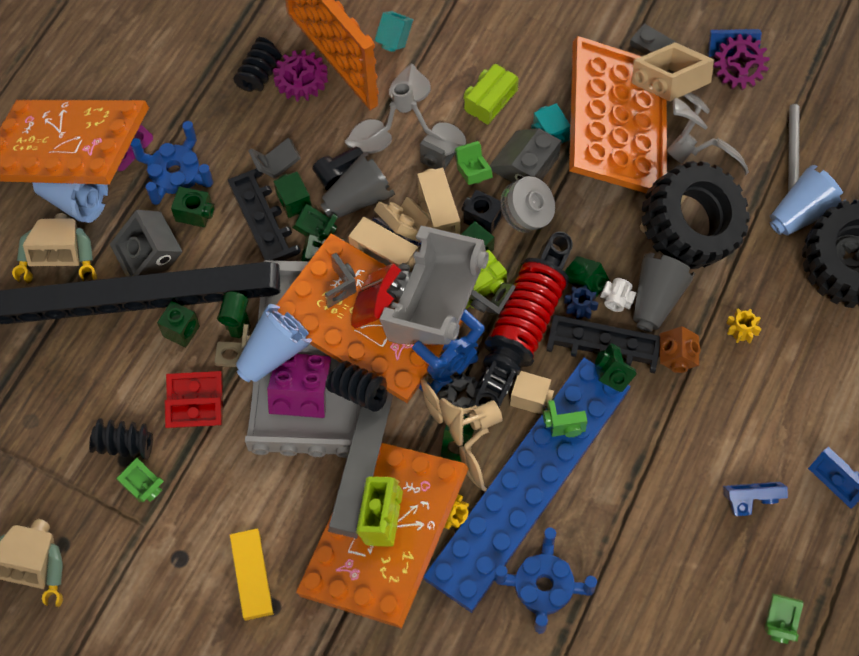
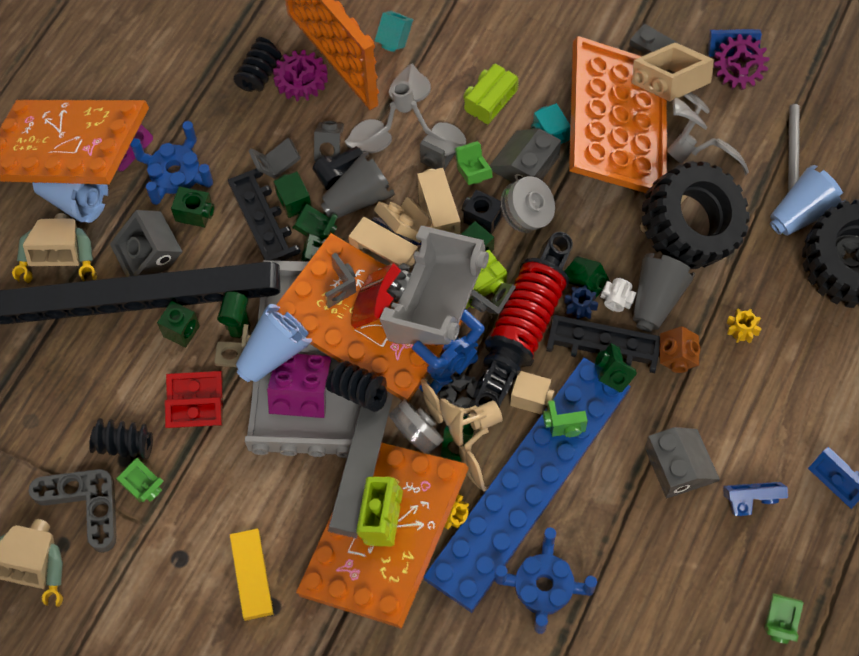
(87, 492): none -> dark grey beam
(327, 133): none -> dark grey bracket
(416, 426): none -> piece
(680, 460): none -> dark grey slope

